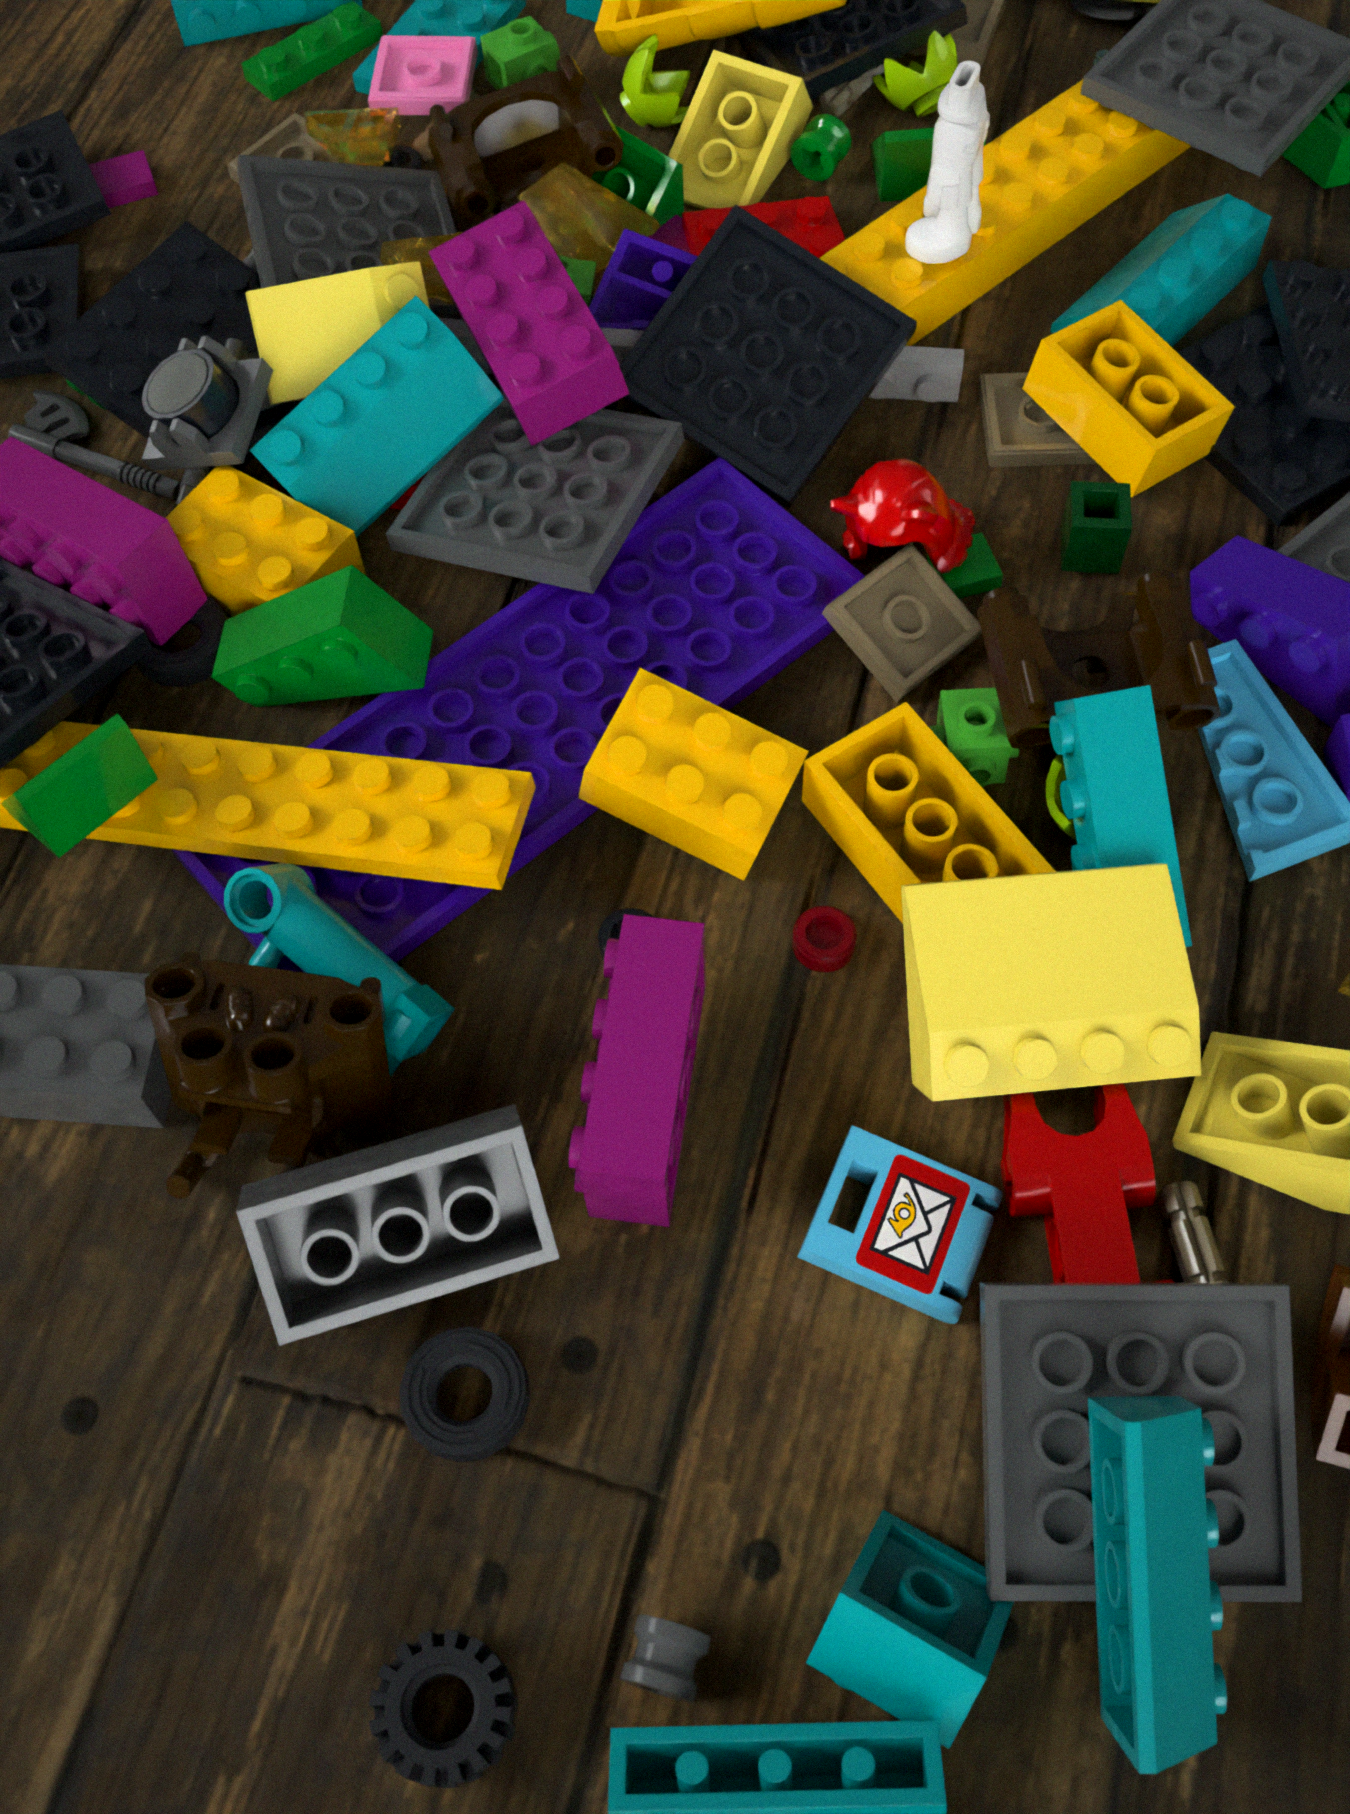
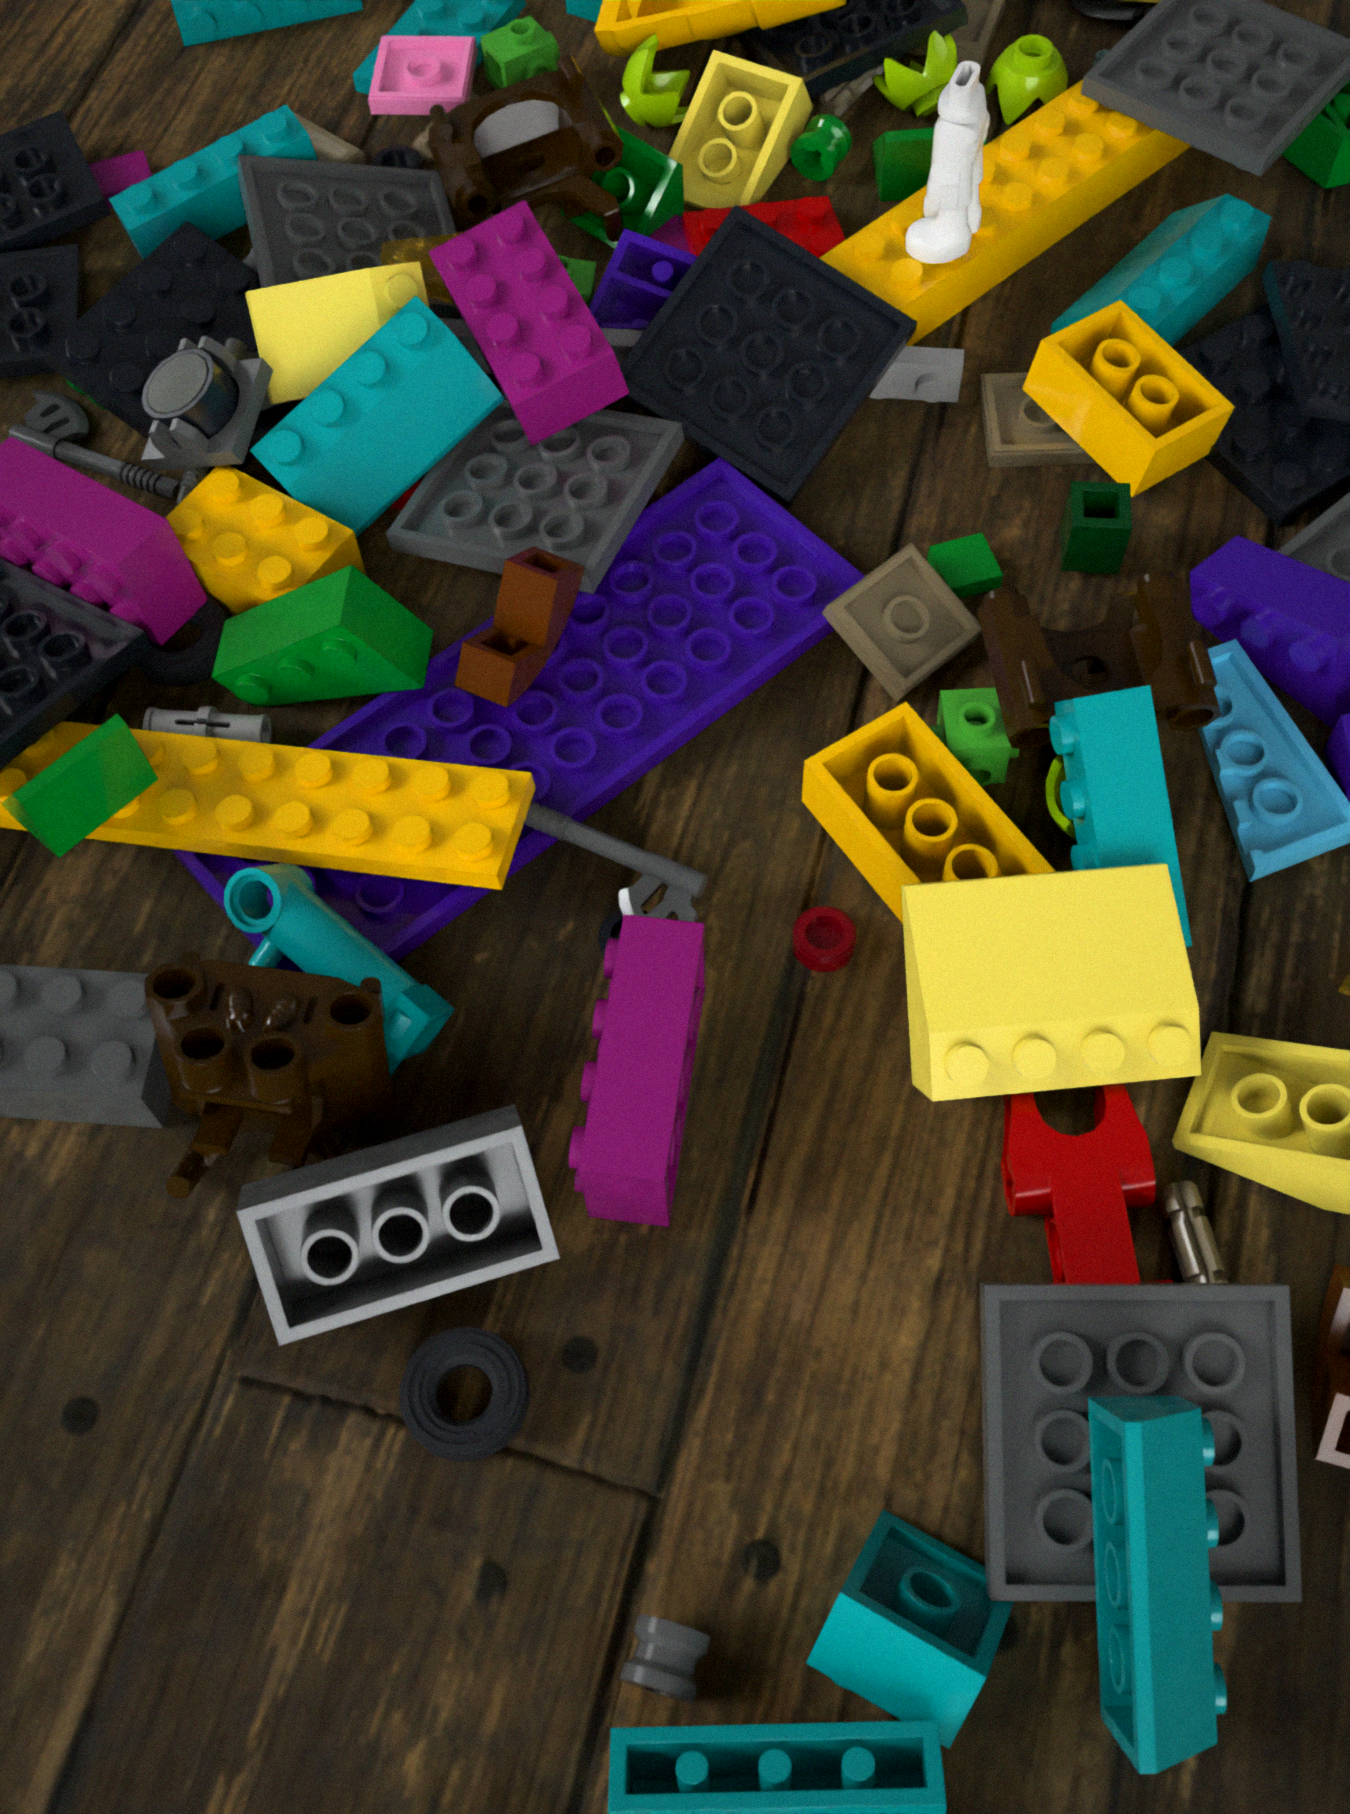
(206, 184): none -> teal brick
(210, 723): none -> light grey pin
(312, 50): green plate -> none
(355, 134): clear yellow wing -> none
(395, 1702): black tyre -> none
(526, 626): none -> reddish brown brick
(583, 216): clear yellow wing -> none
(656, 869): none -> dark grey piece
(691, 773): yellow brick -> none
(901, 505): red hair -> none
(912, 1231): container -> none
(1026, 72): none -> lime piece

